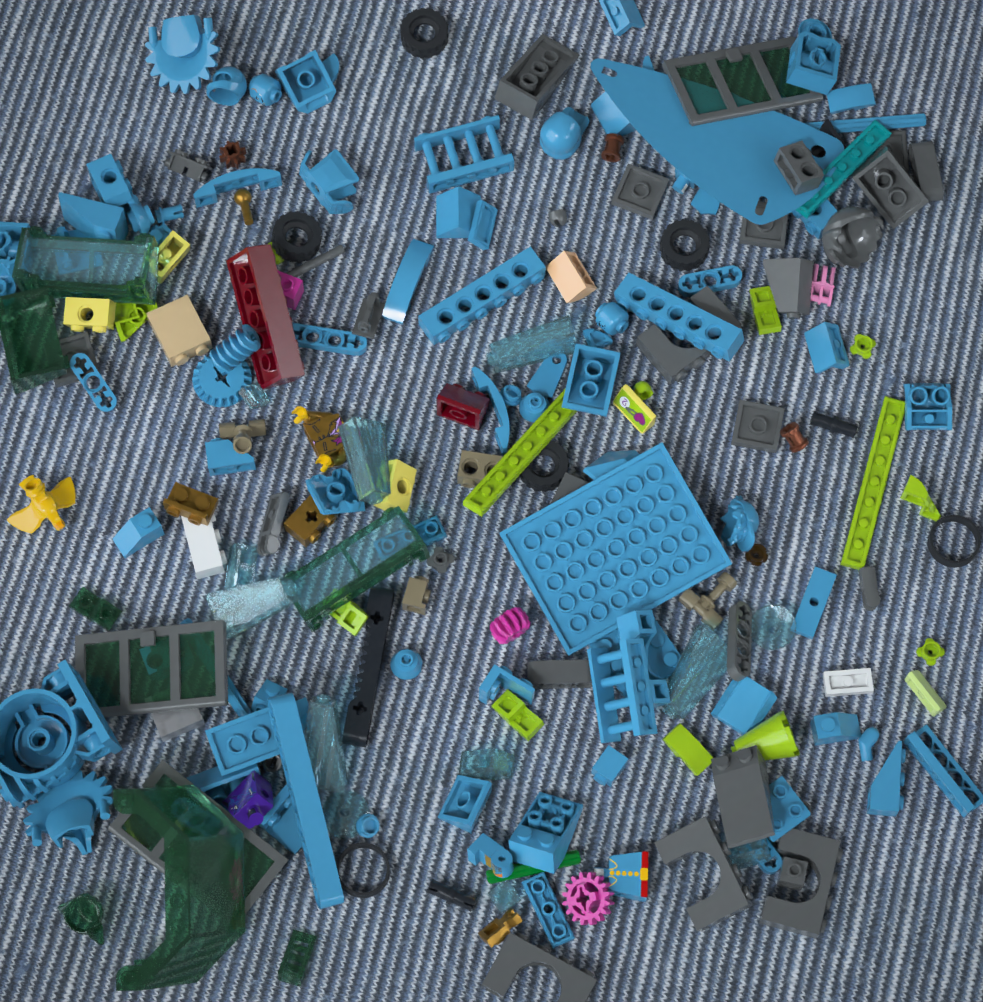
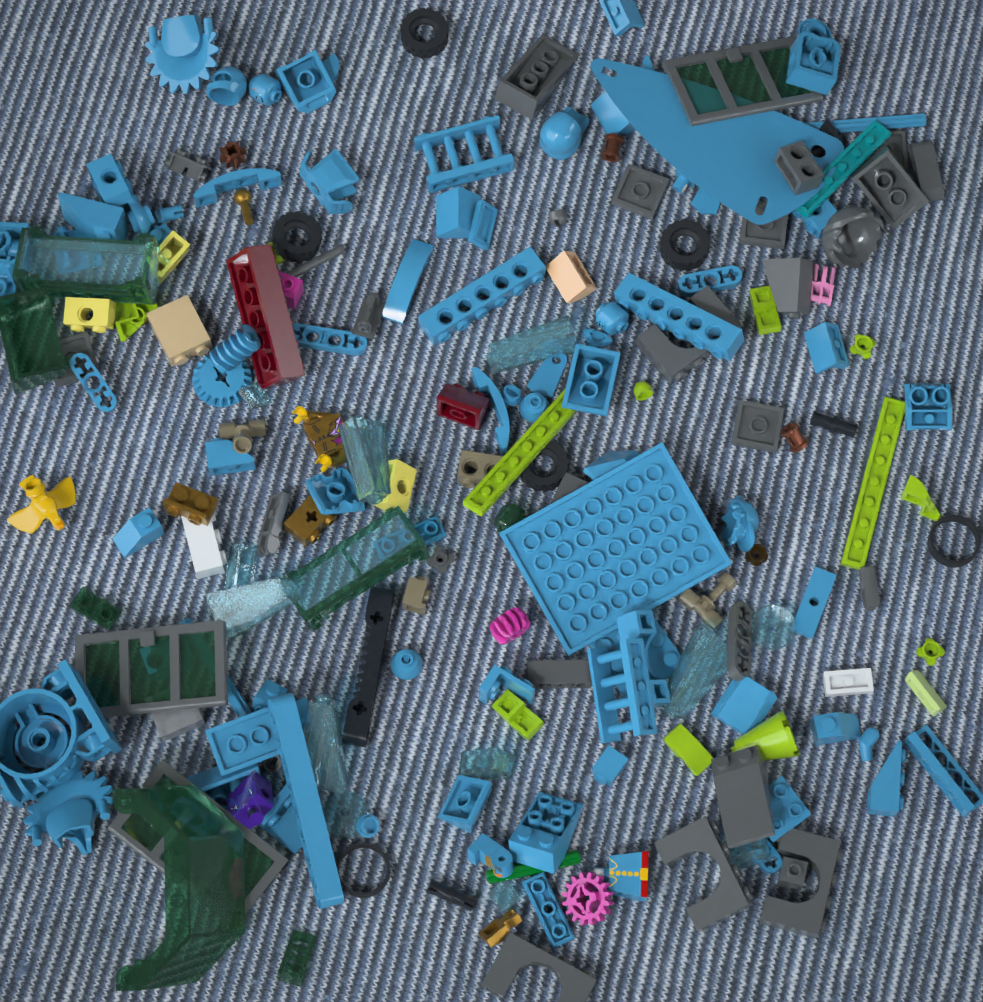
(84, 916): clear green piece -> none
(350, 617): lime slope -> none
(508, 516): none -> clear green head
(634, 409): slope -> none
(851, 97): dark azure slope -> none

